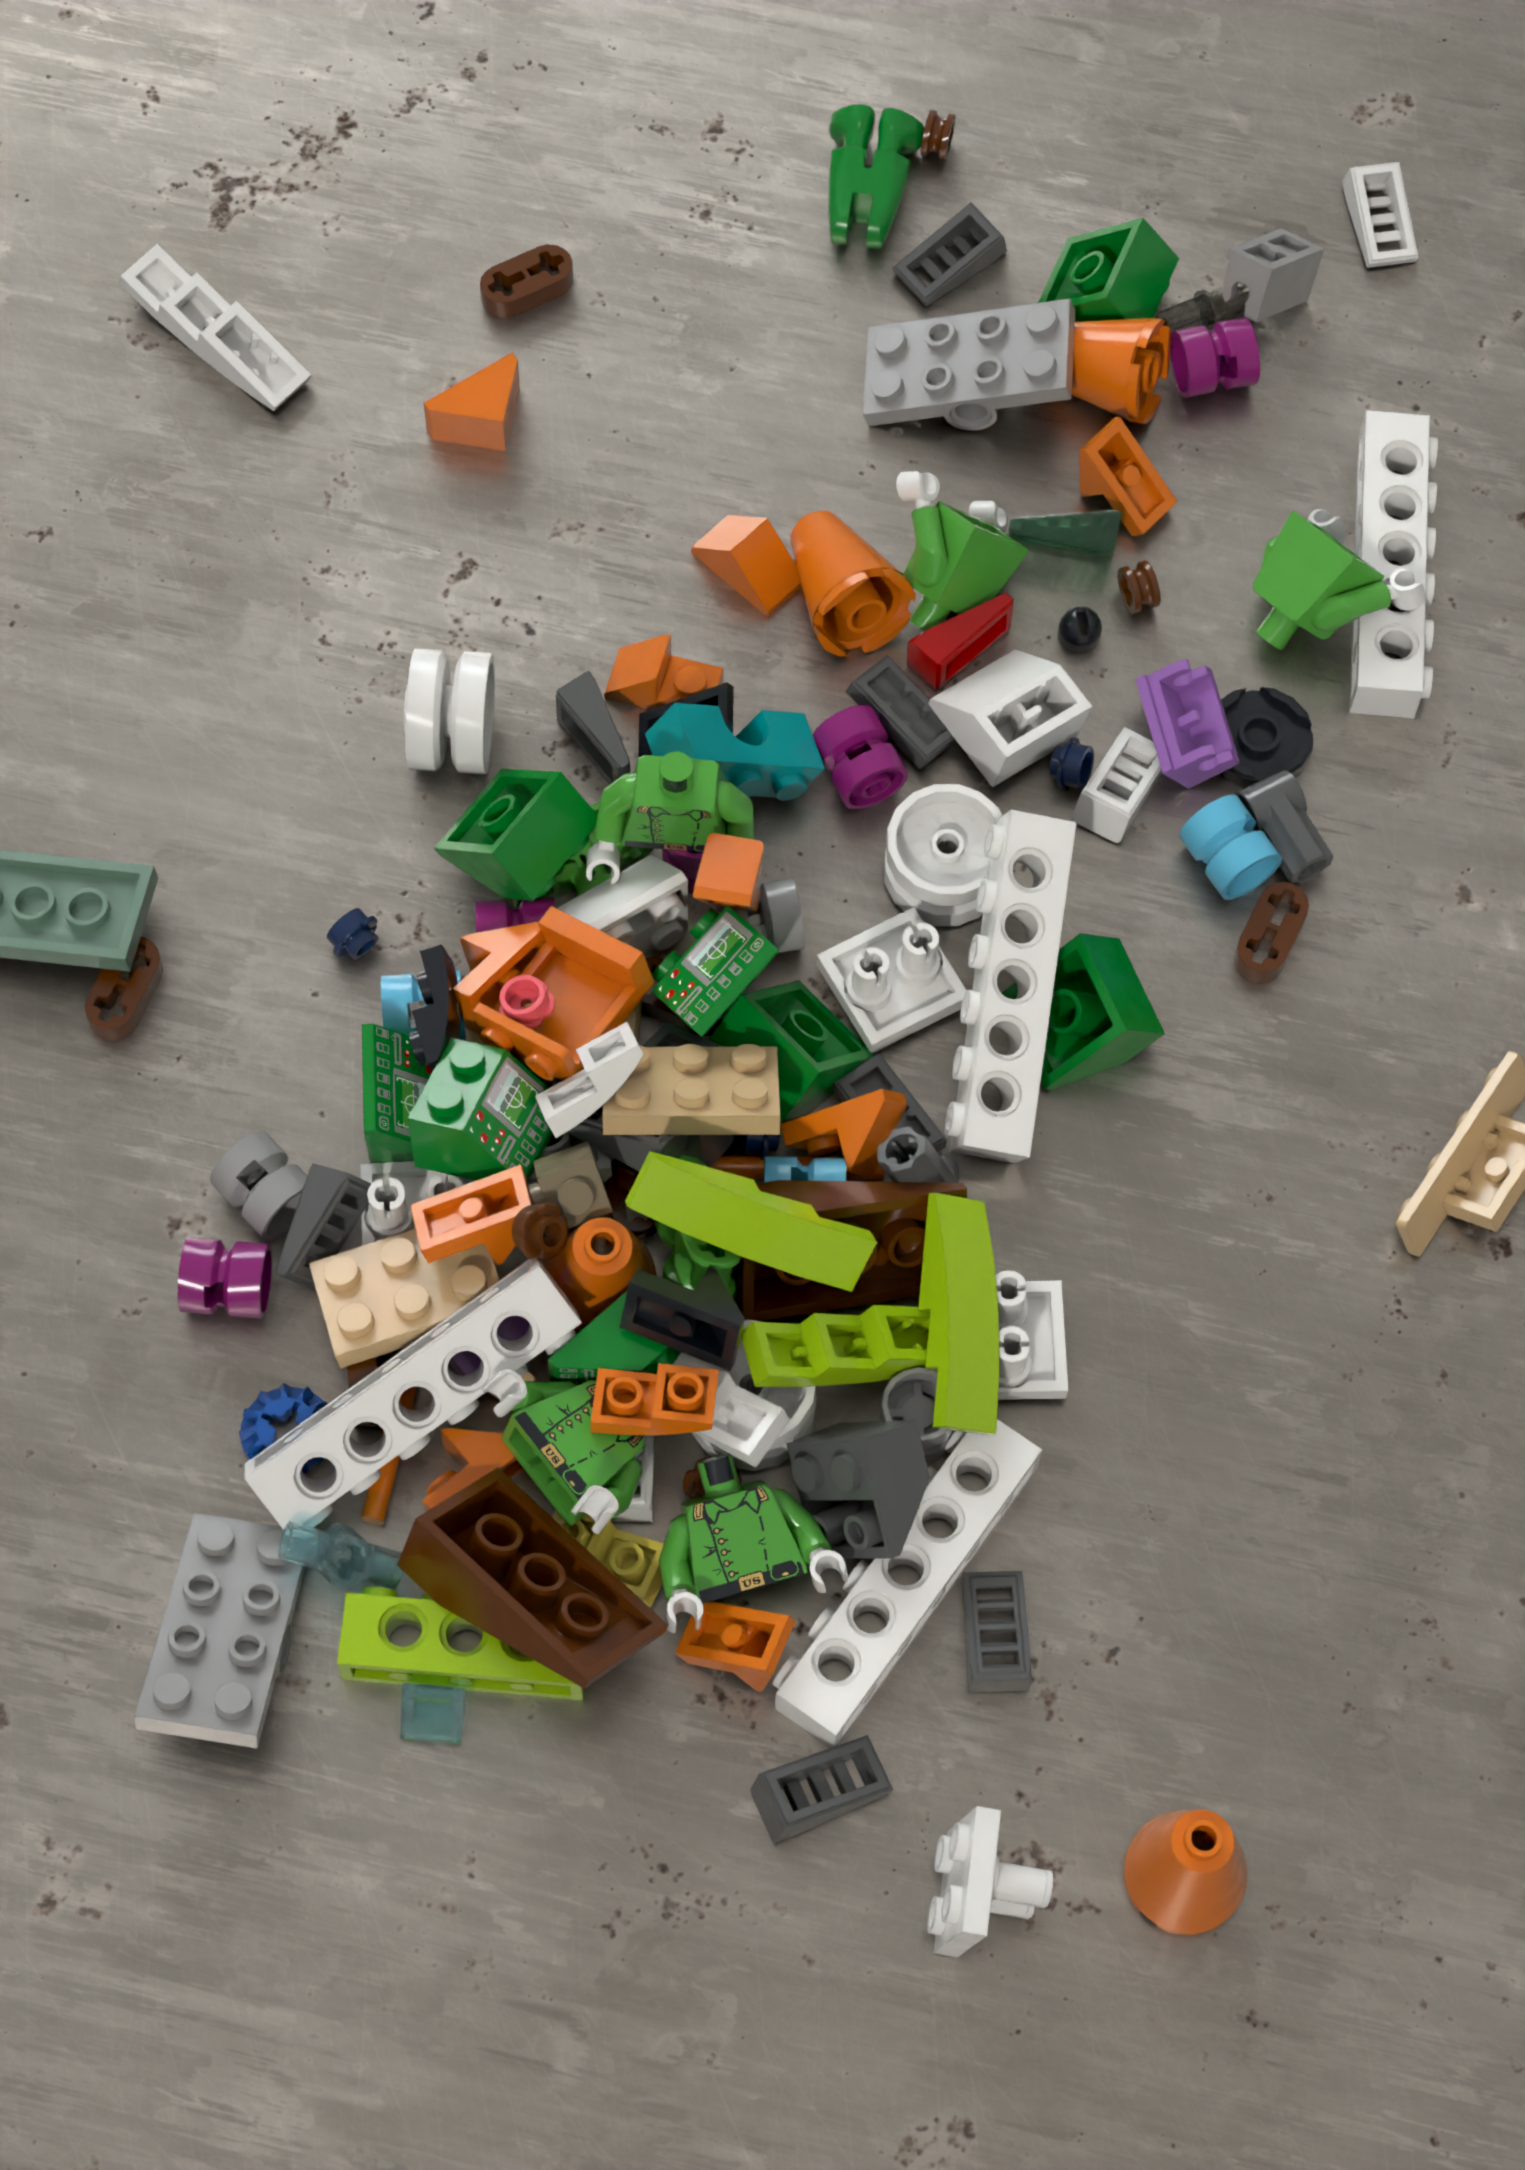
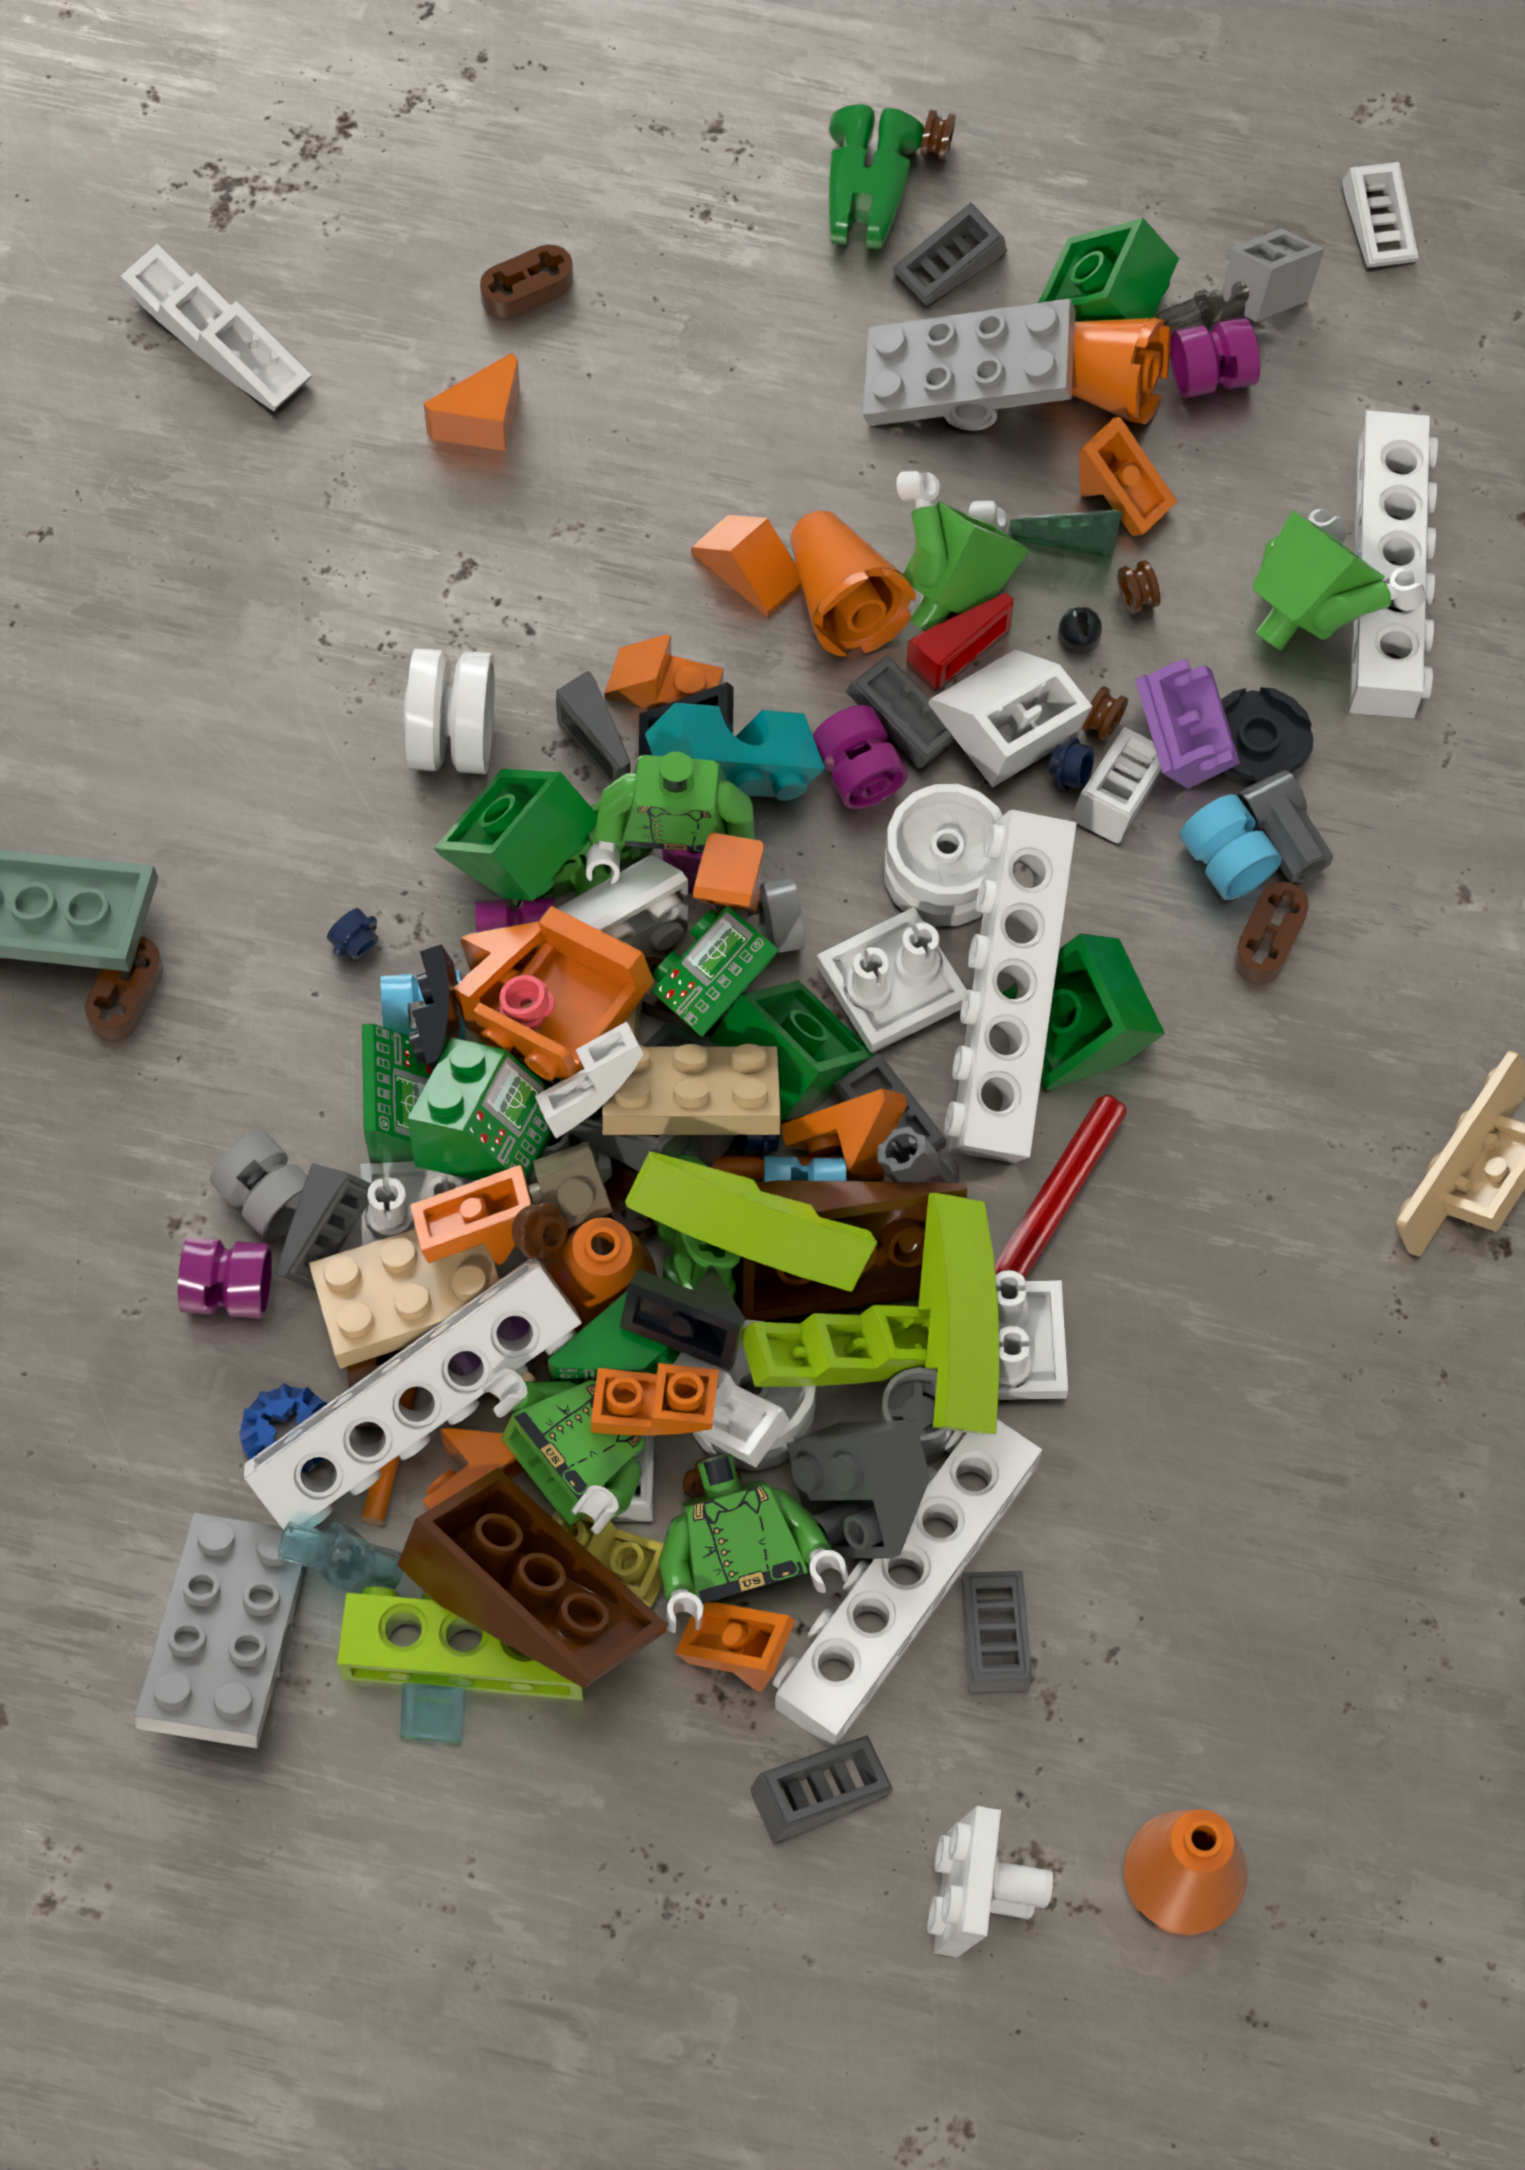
(1062, 1186): none -> red axle
(1105, 713): none -> reddish brown bush

